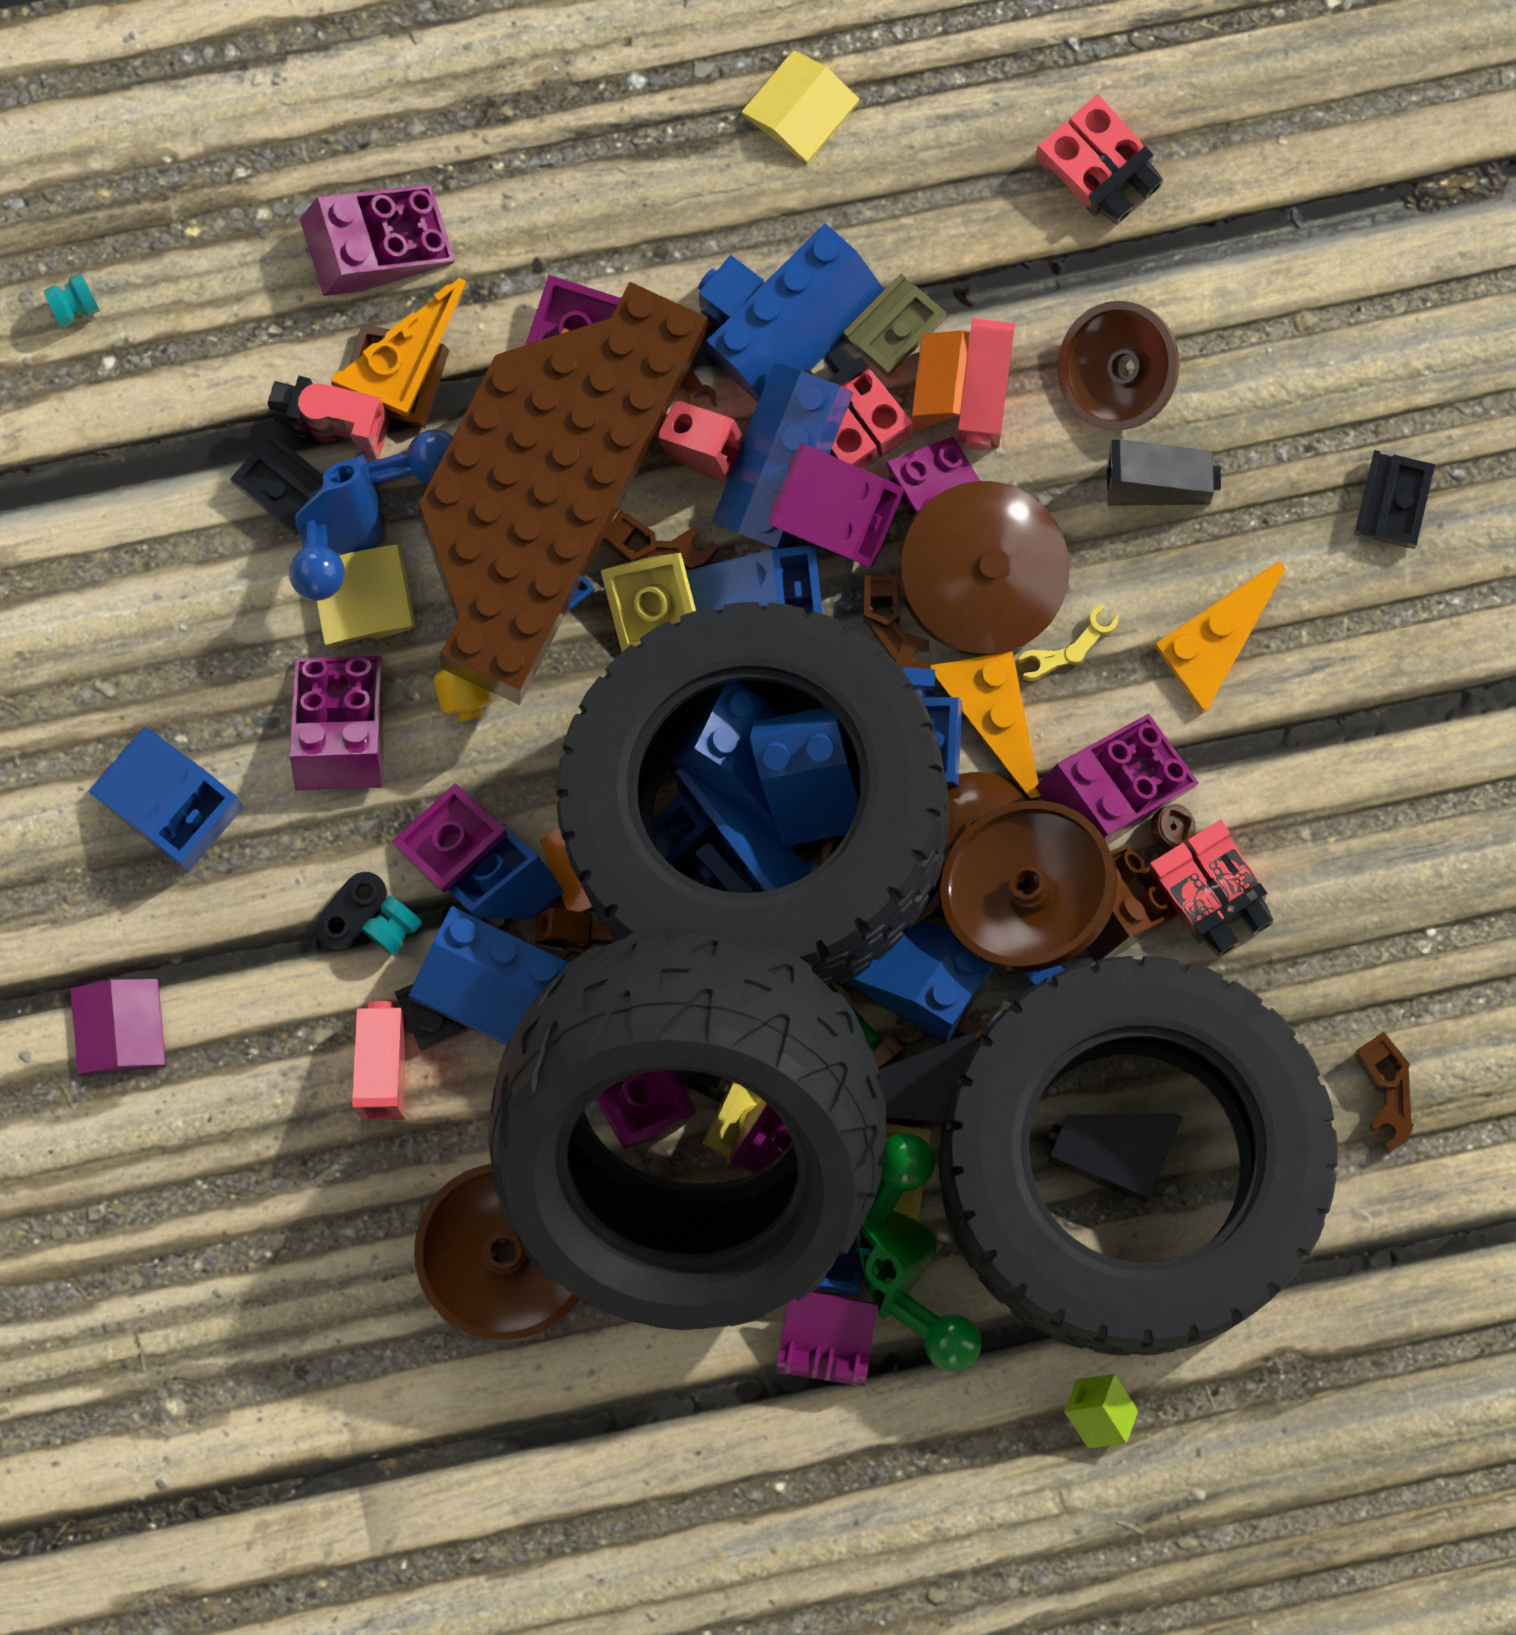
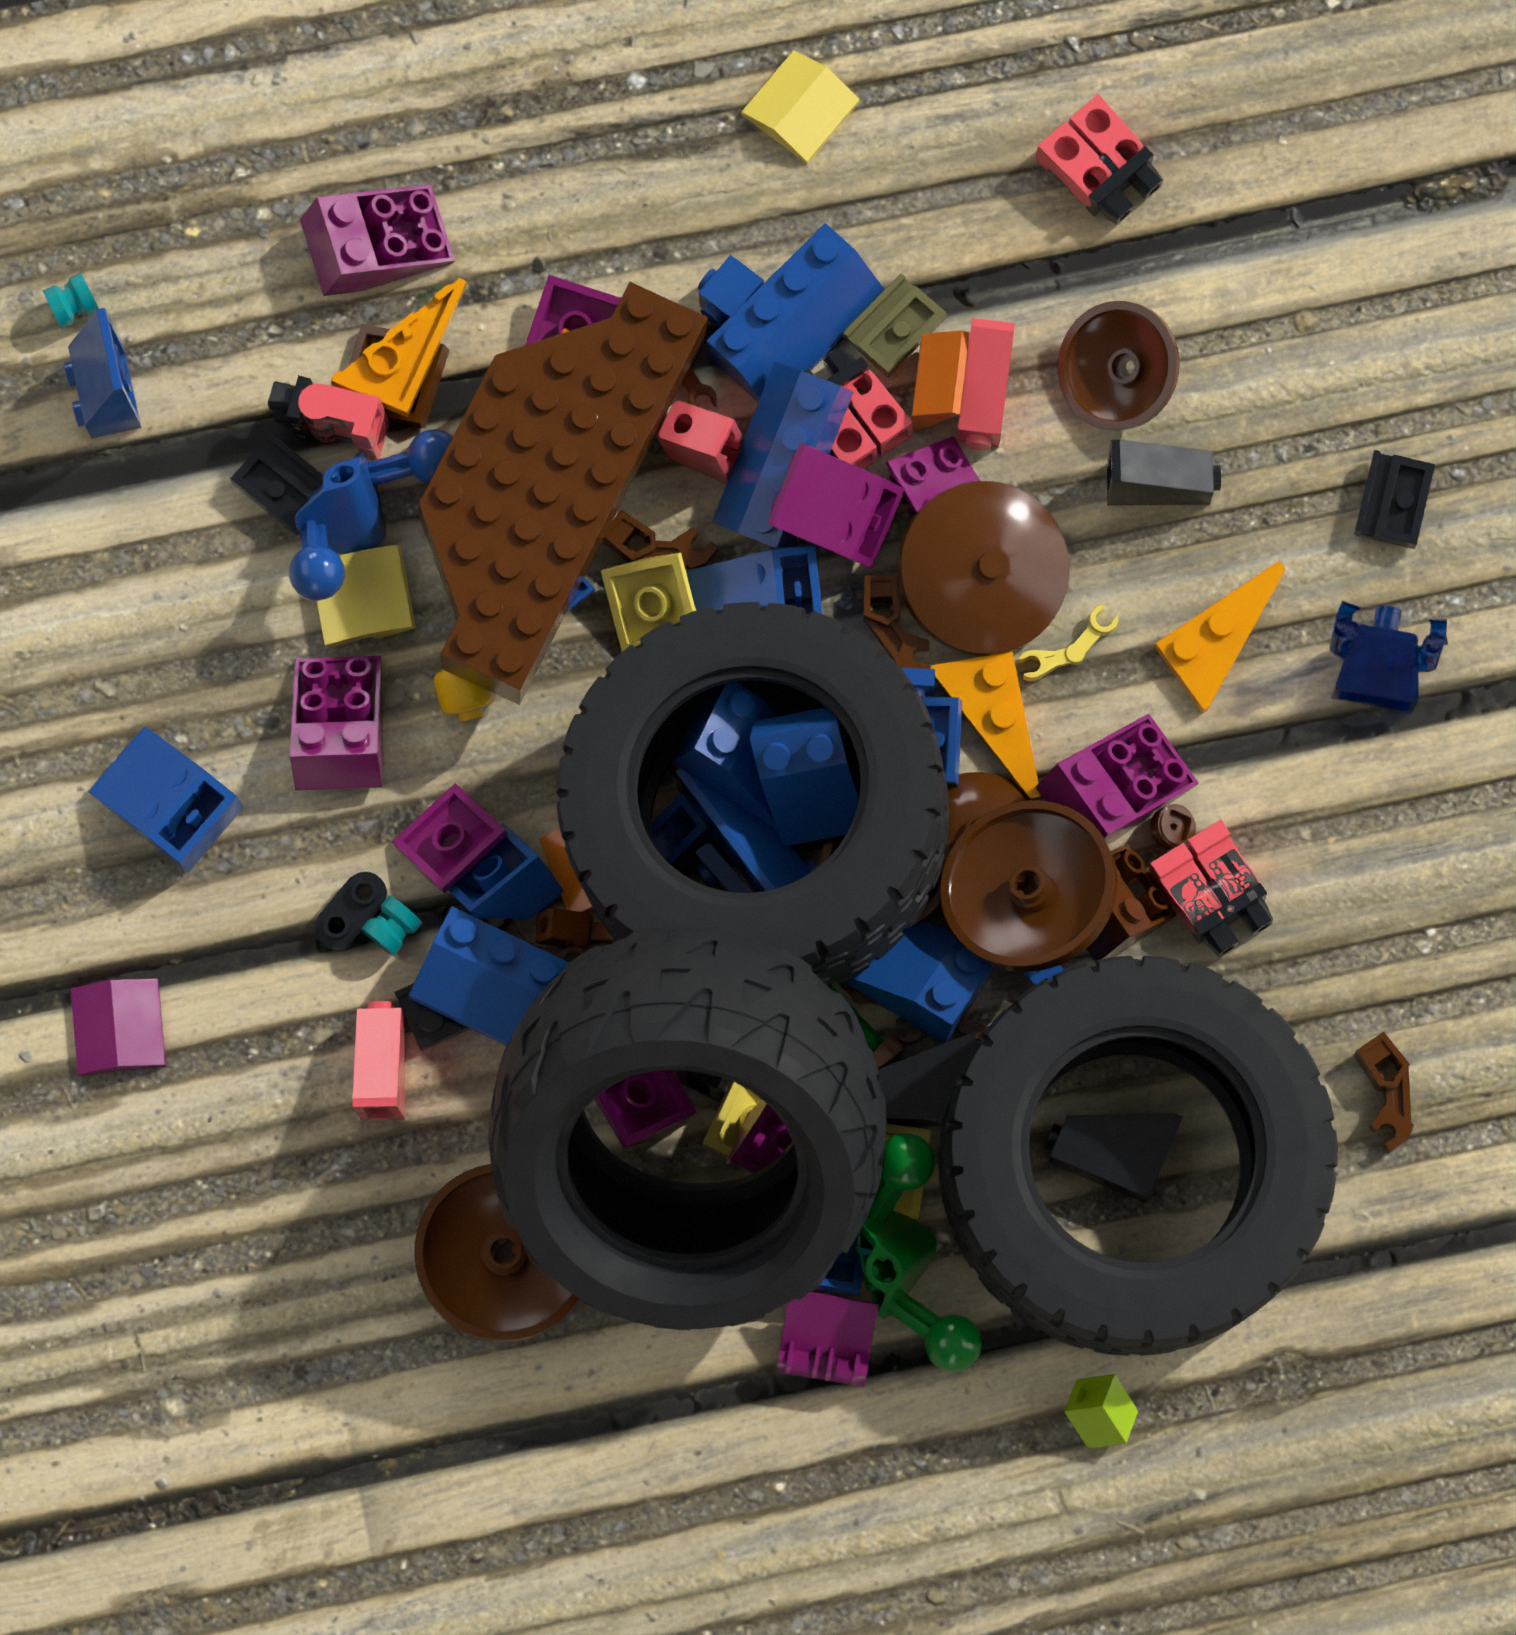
(101, 378): none -> blue slope
(1380, 660): none -> clear blue torso

